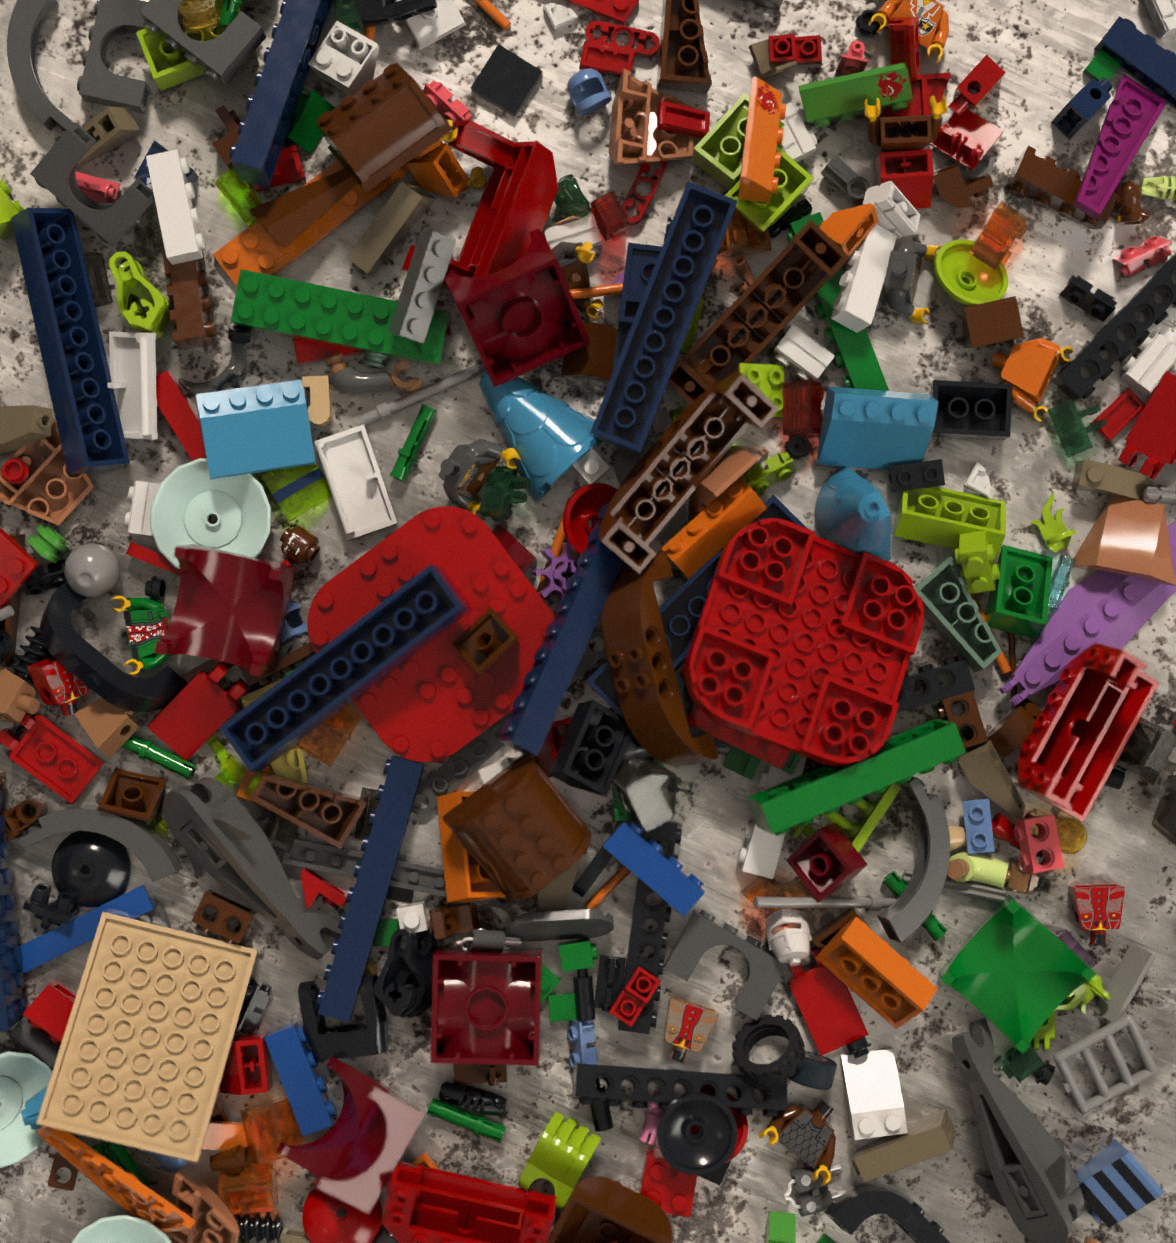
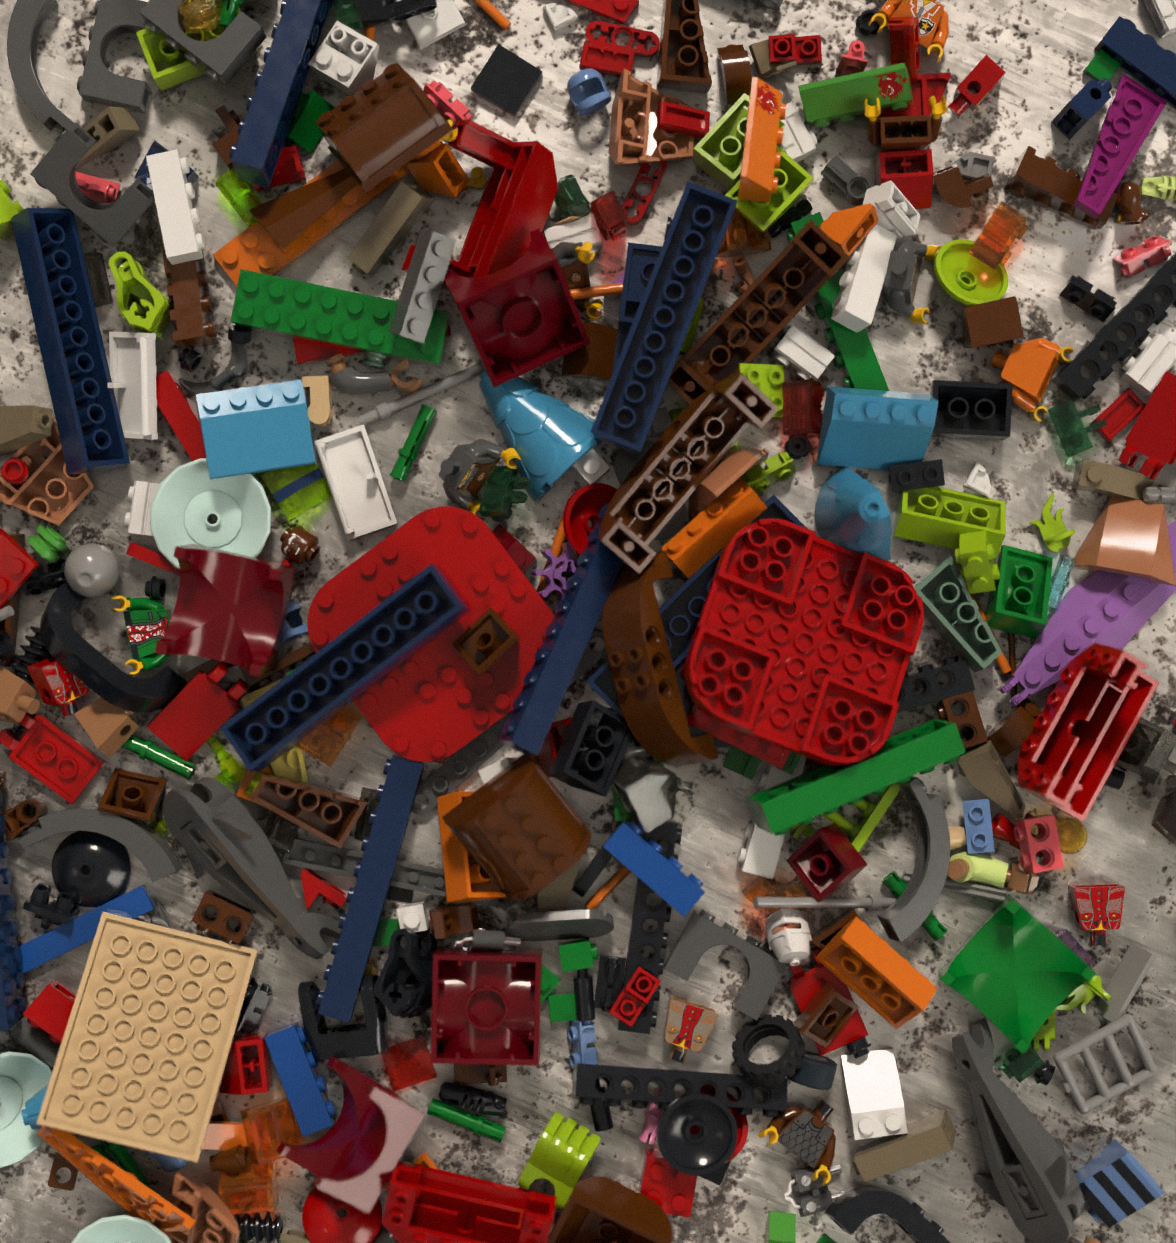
(190, 359): none -> black plate
(408, 1063): none -> clear red piece
(735, 72): none -> reddish brown brick
(825, 1015): none -> reddish brown slope
(967, 138): red hinge -> none

